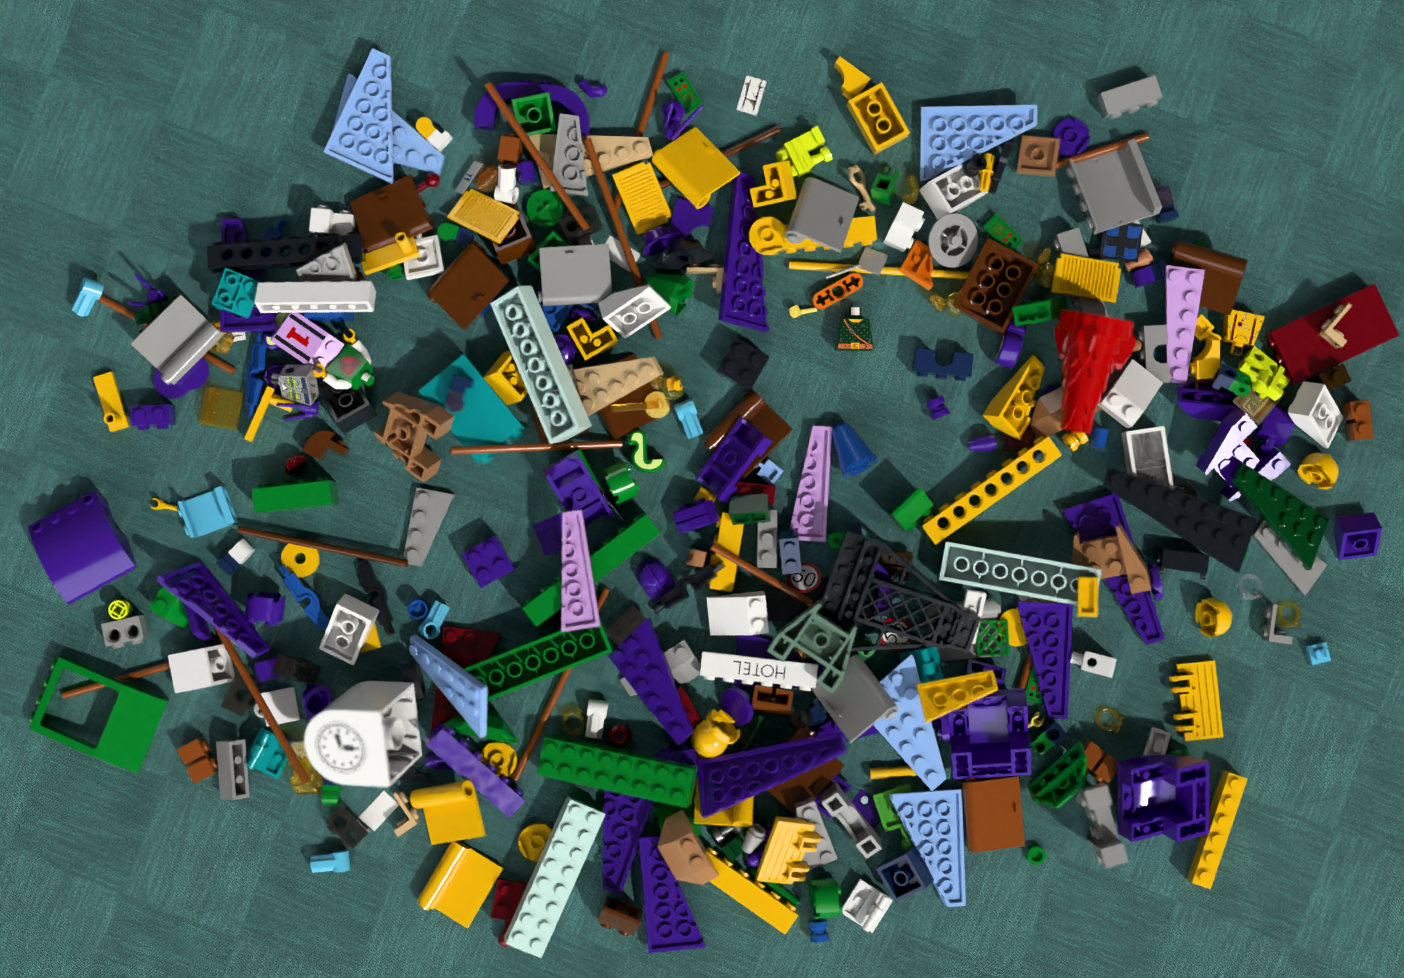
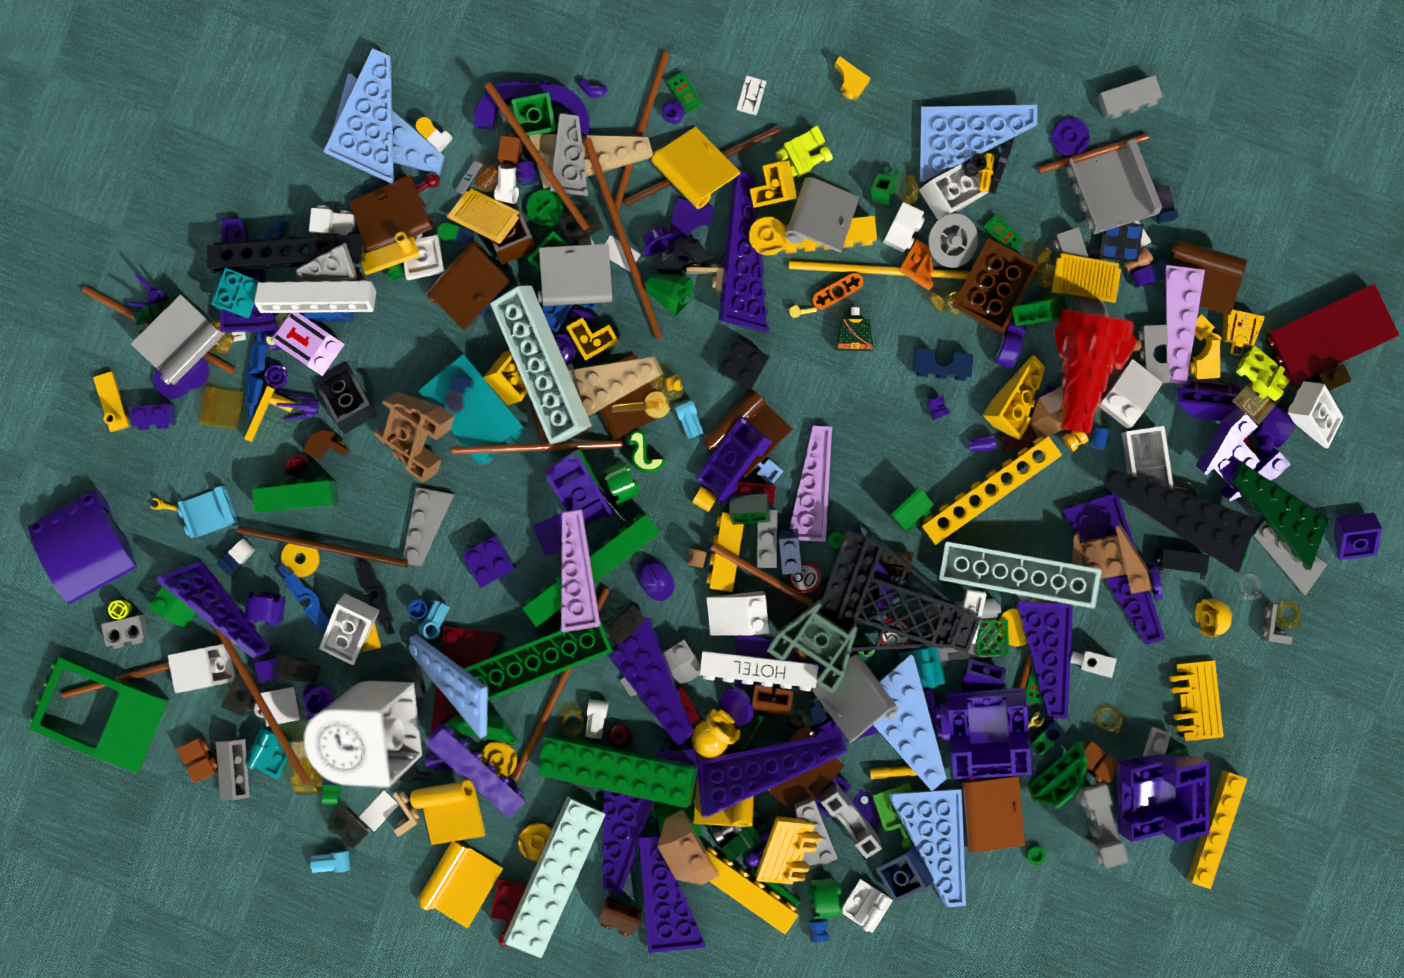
(88, 292): medium azure piece -> none
(198, 625): dark purple tile -> none
(297, 383): light grey torso -> none
(349, 368): torso -> none
(632, 309): white slope -> none
(642, 197): yellow window -> none
(675, 128): dark purple plant -> none
(695, 516): dark purple brick -> none
(697, 581): black piece -> none
(754, 836): light grey cone -> none
(851, 450): blue cone -> none
(868, 203): tan piece -> none
(870, 261): light grey piece -> none
(878, 118): yellow brick -> none
(952, 693): yellow wing -> none
(1038, 155): medium nougat tile -> none
(1088, 596): yellow tile -> none
(1232, 380): leg -> none
(1318, 653): medium azure tile -> none
(1319, 469): yellow cylinder -> none
(1333, 336): tan bracket -> none
(1362, 428): dark orange piece -> none

